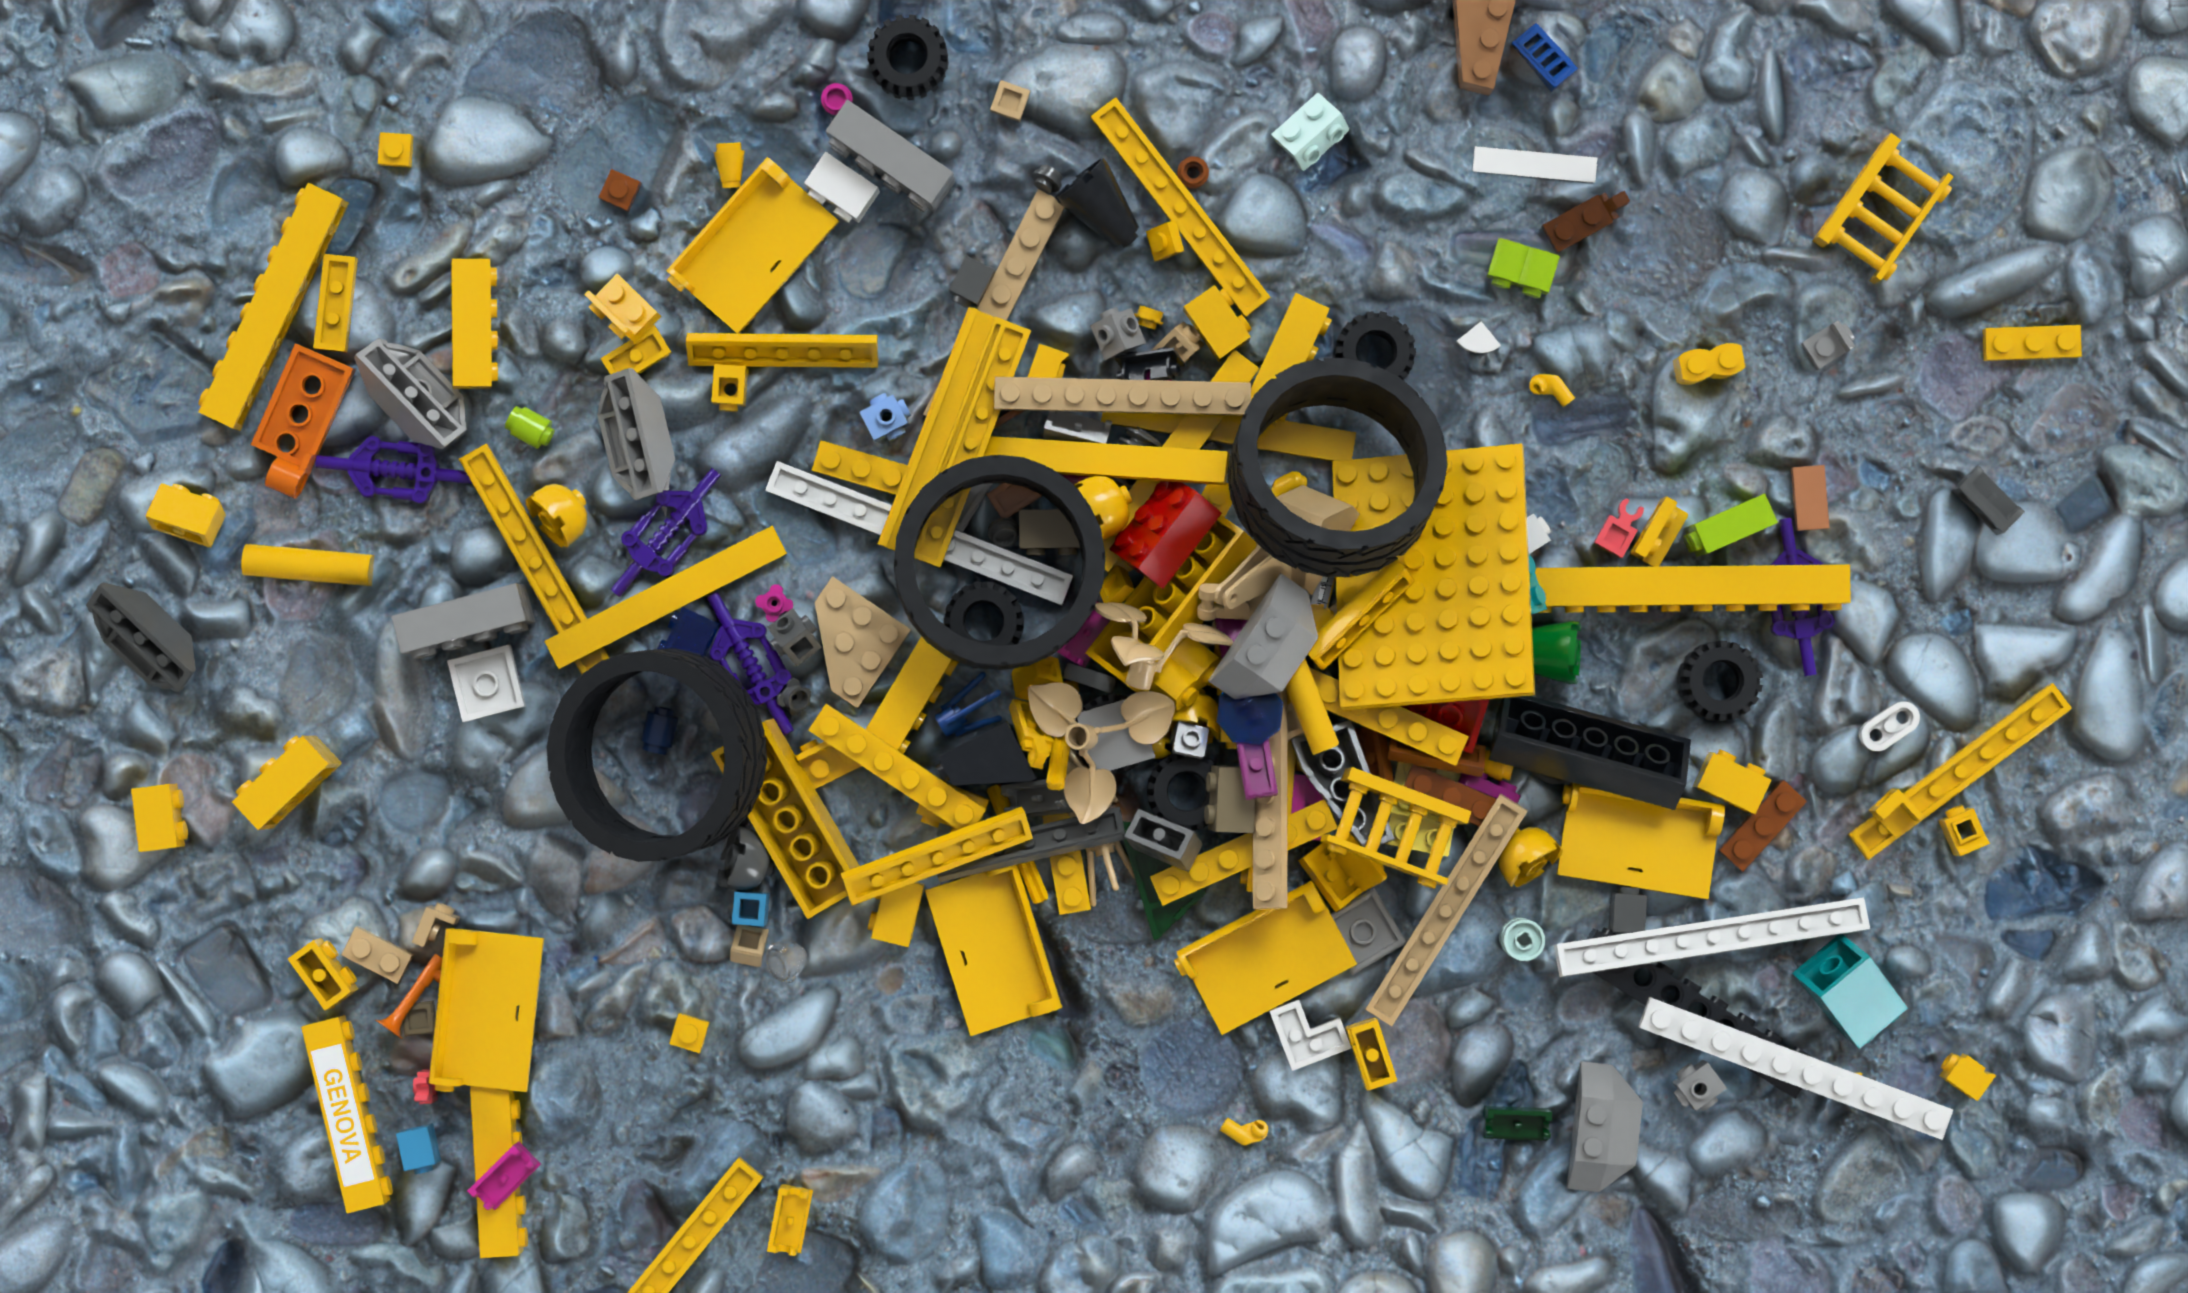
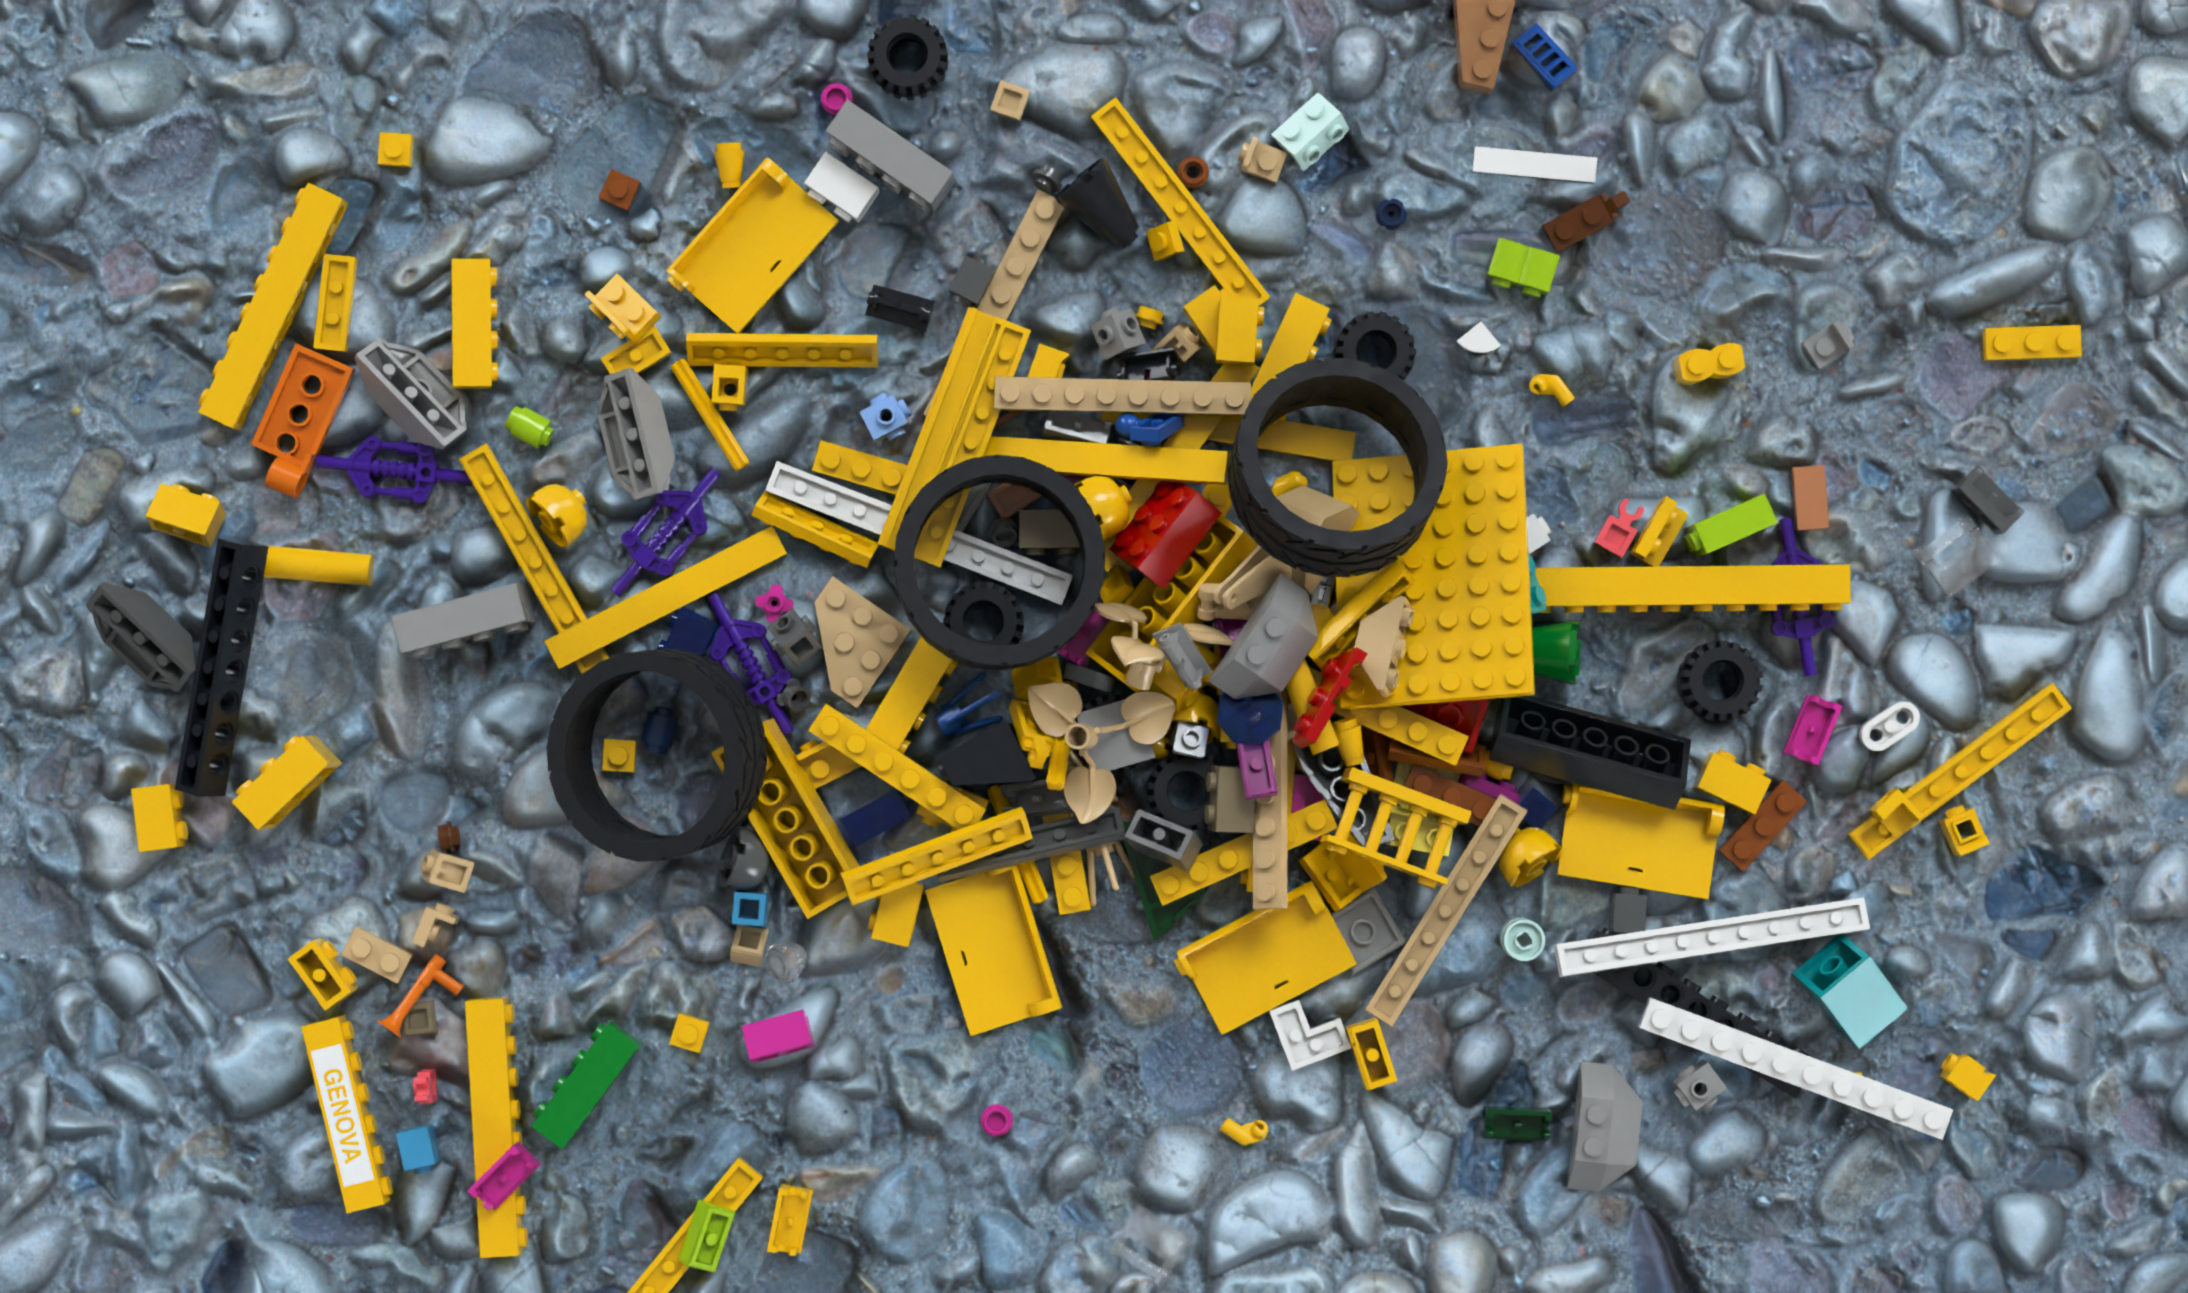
(221, 667): none -> black brick
(446, 870): none -> tan bracket
(448, 836): none -> reddish brown plate
(477, 1006): yellow door -> none
(486, 683): white plate -> none
(586, 1084): none -> green brick
(619, 755): none -> yellow plate
(706, 1236): none -> lime slope
(710, 414): none -> yellow axle
(778, 1036): none -> dark pink hinge
(815, 529): none -> yellow plate
(876, 817): none -> clear blue brick
(899, 307): none -> black hinge
(996, 1120): none -> dark pink plate
(1149, 430): none -> blue plate
(1156, 1236): none -> clear plate
(1183, 655): none -> light grey hinge
(1238, 330): none -> yellow brick
(1262, 160): none -> tan bracket
(1321, 707): none -> red wing
(1350, 740): none -> yellow cone
(1384, 641): none -> tan slope
(1394, 206): none -> dark blue plate
(1538, 808): none -> clear blue plate
(1812, 729): none -> dark pink hinge
(1852, 206): yellow fence -> none
(1962, 565): none -> clear plate

